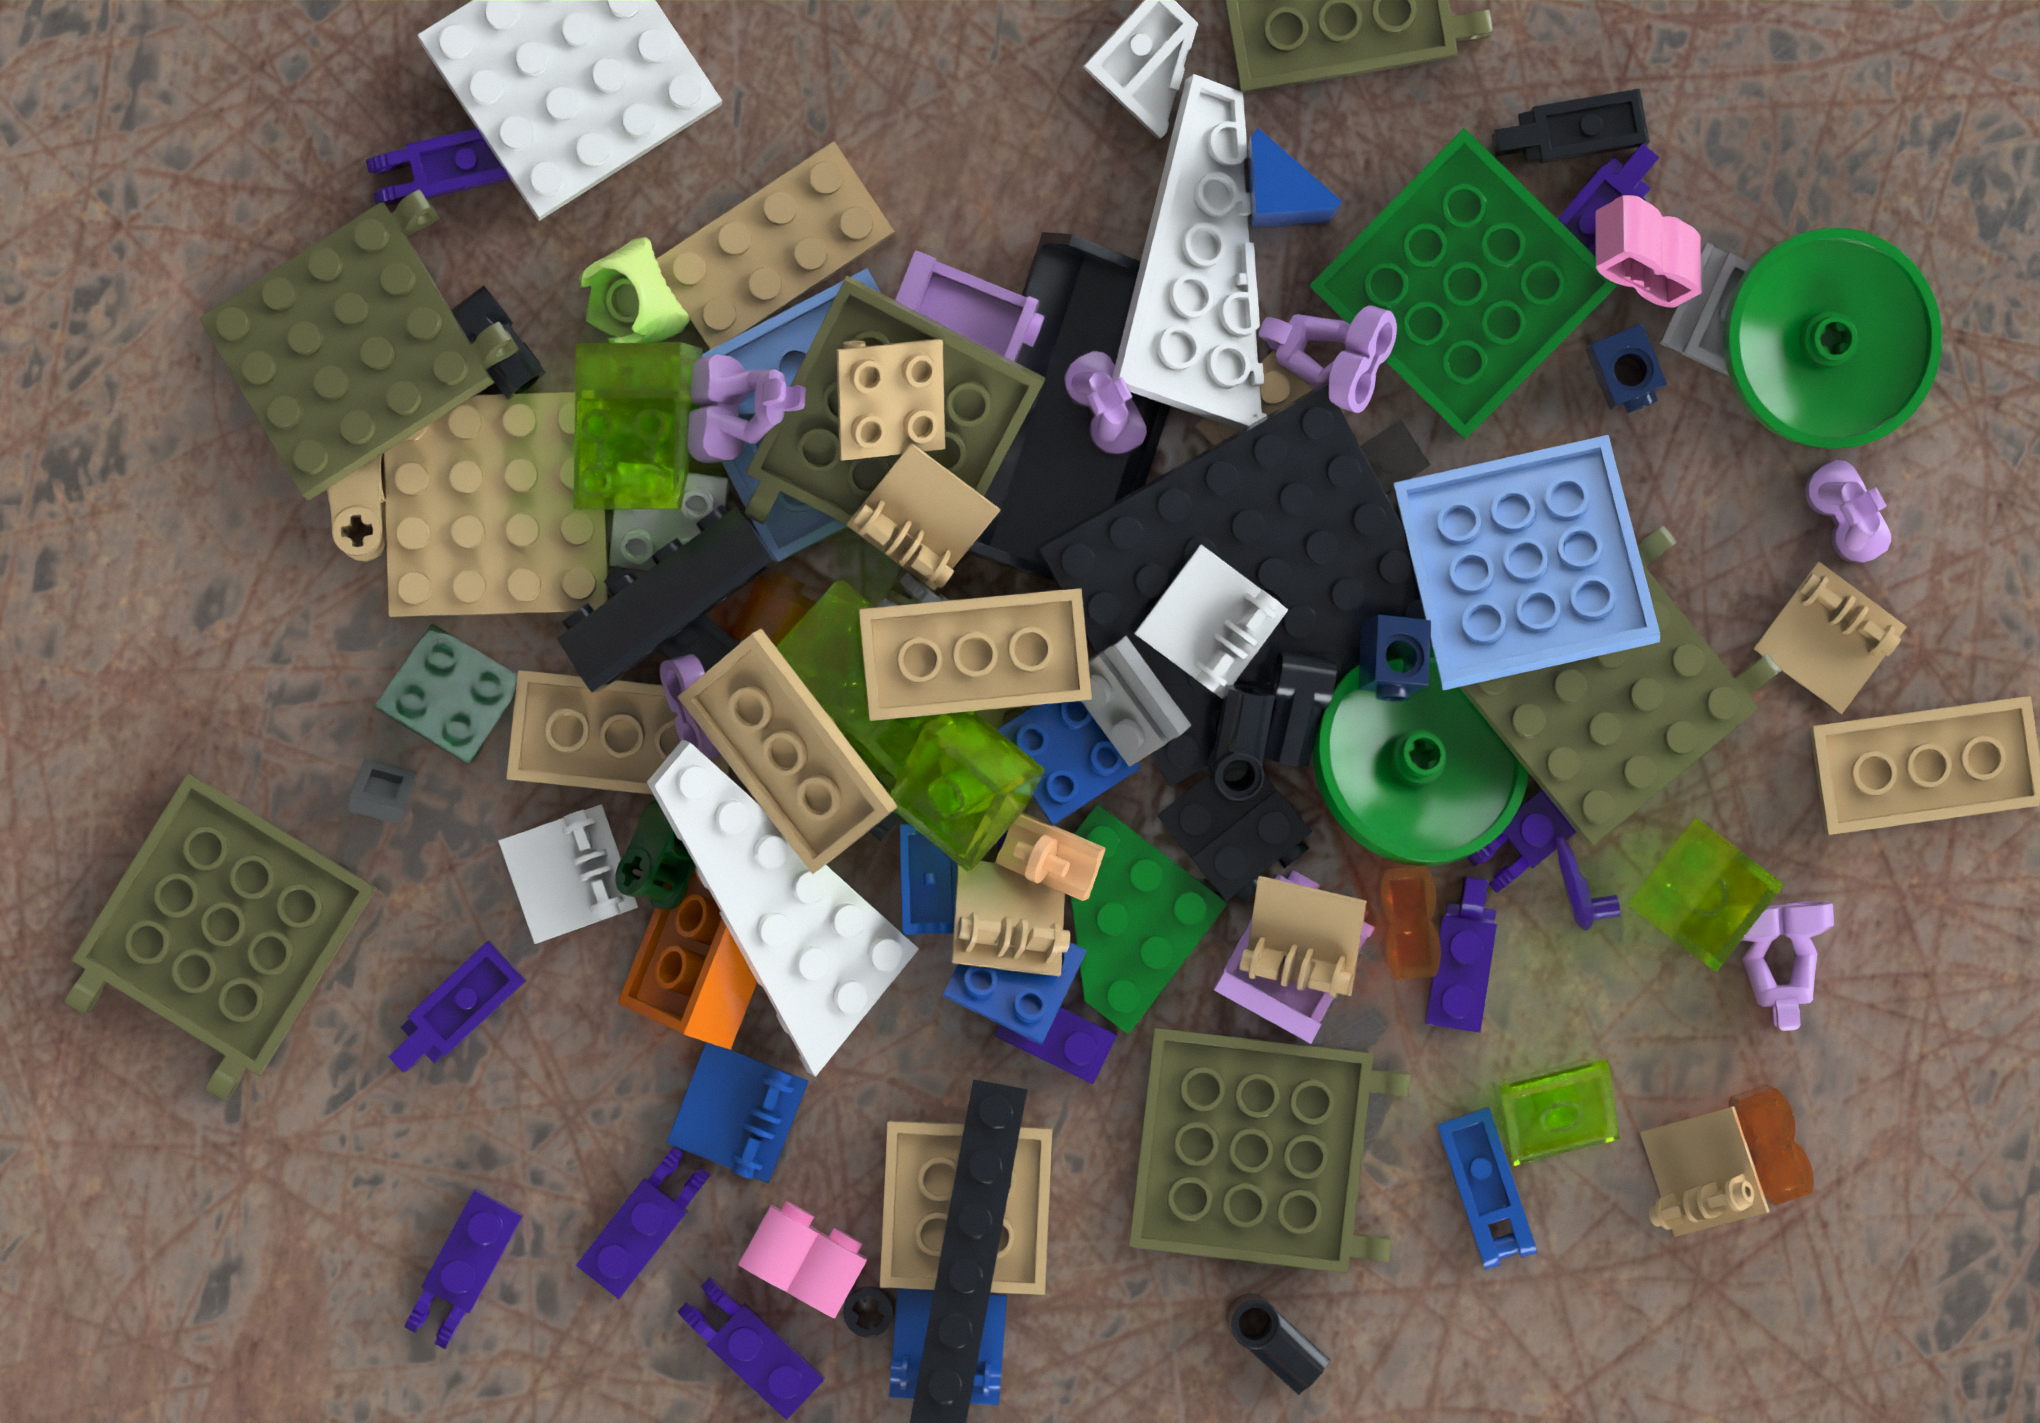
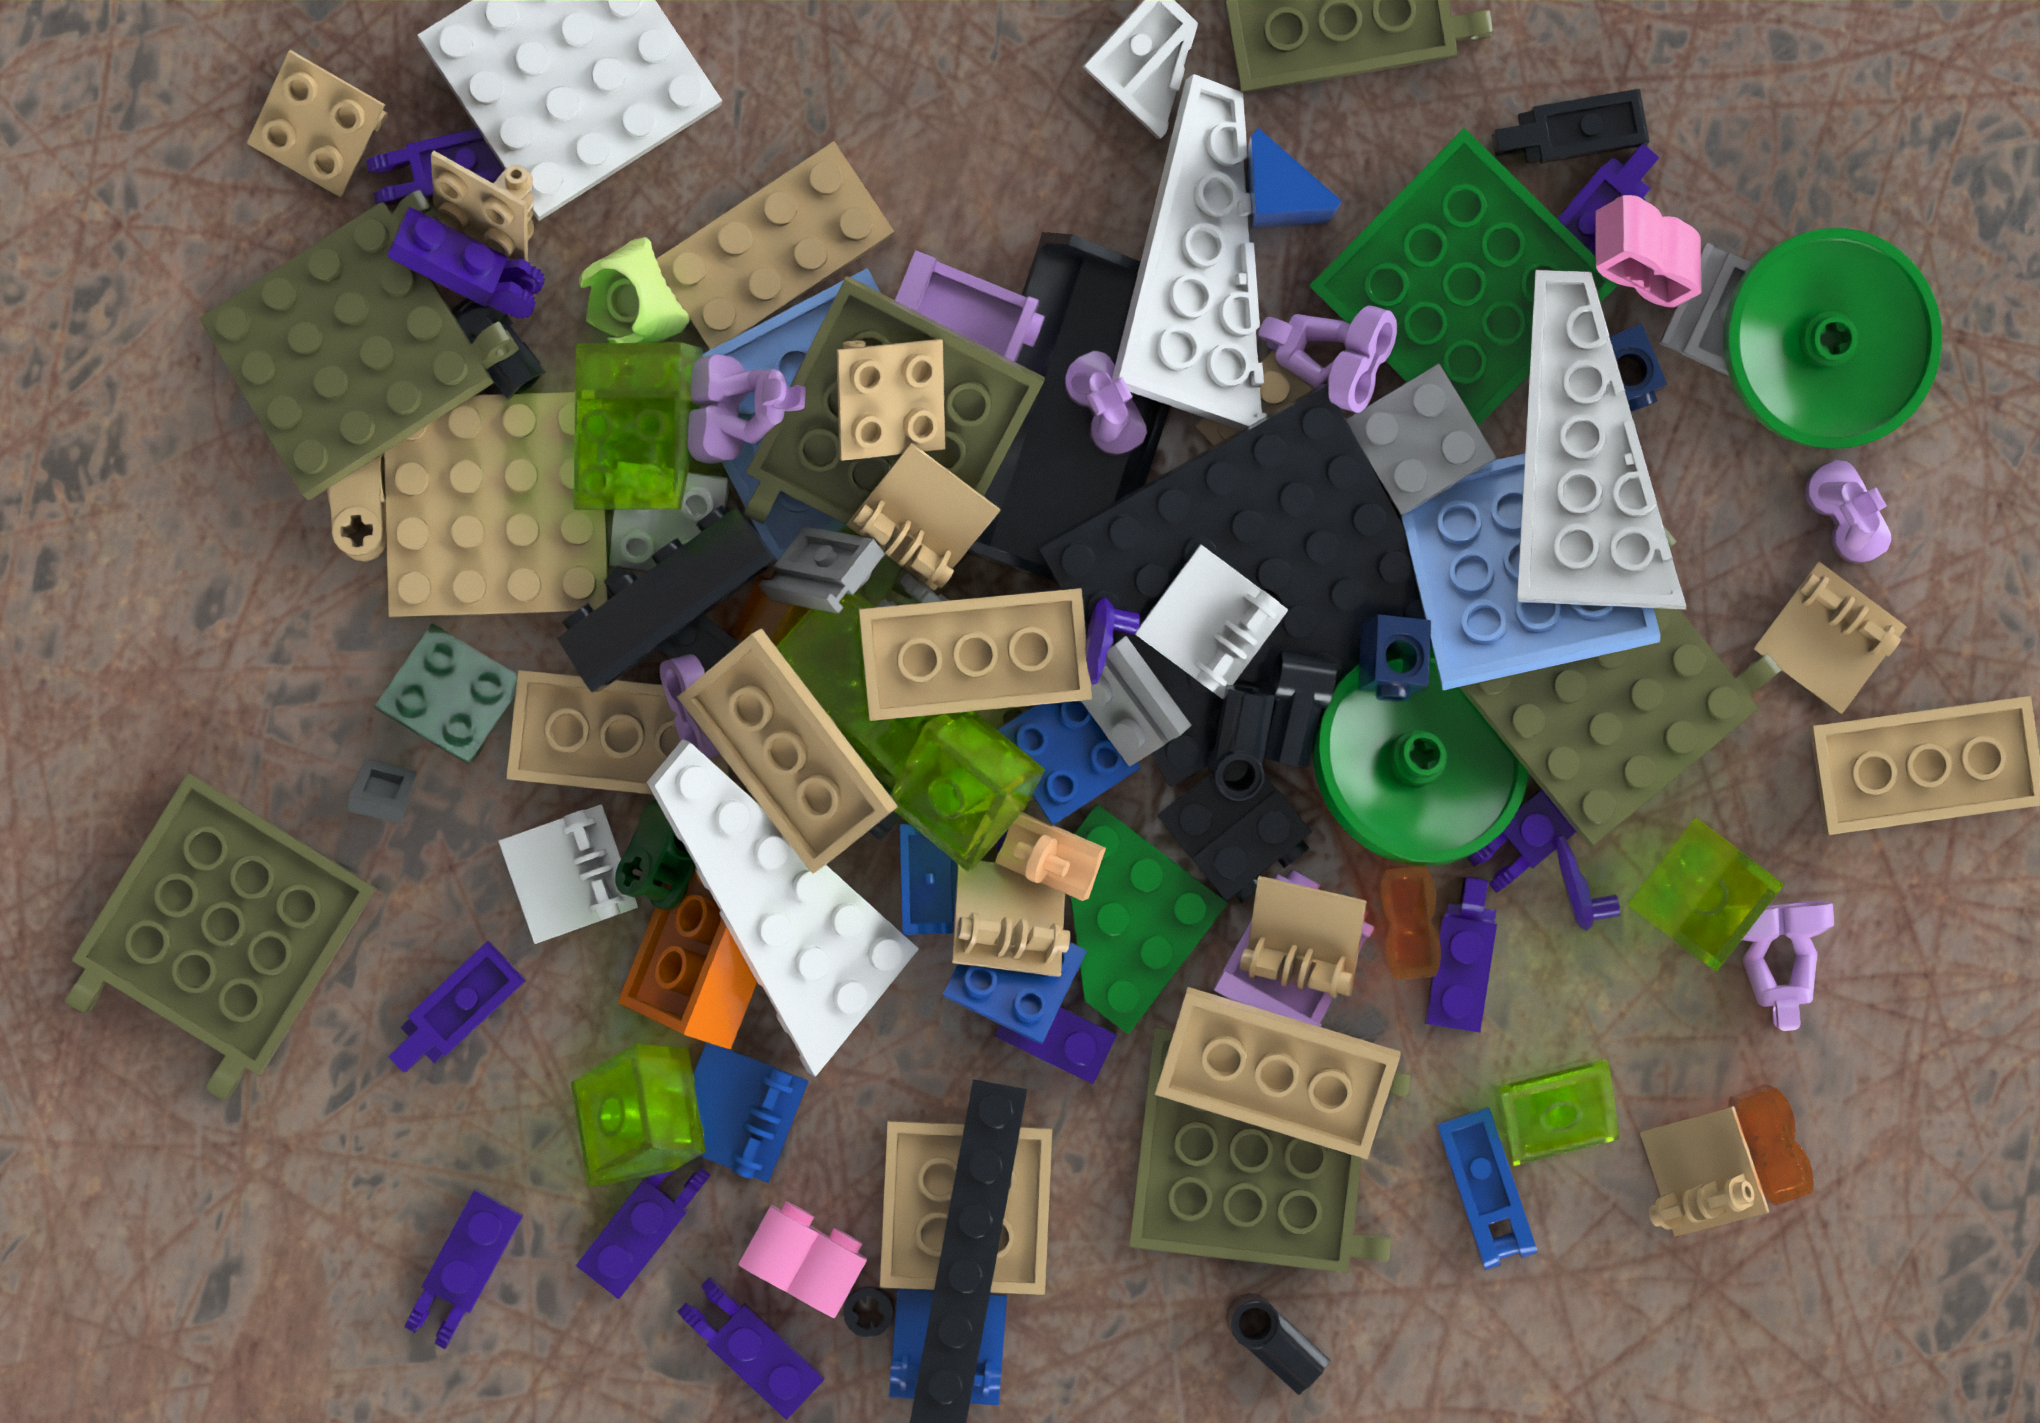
(316, 123): none -> tan hinge
(465, 265): none -> dark purple hinge
(487, 211): none -> tan hinge
(638, 1114): none -> clear neon green slope
(822, 569): none -> light grey plate
(1100, 634): none -> dark purple bar
(1277, 1073): none -> tan plate
(1420, 440): none -> light grey plate
(1586, 492): none -> white wing

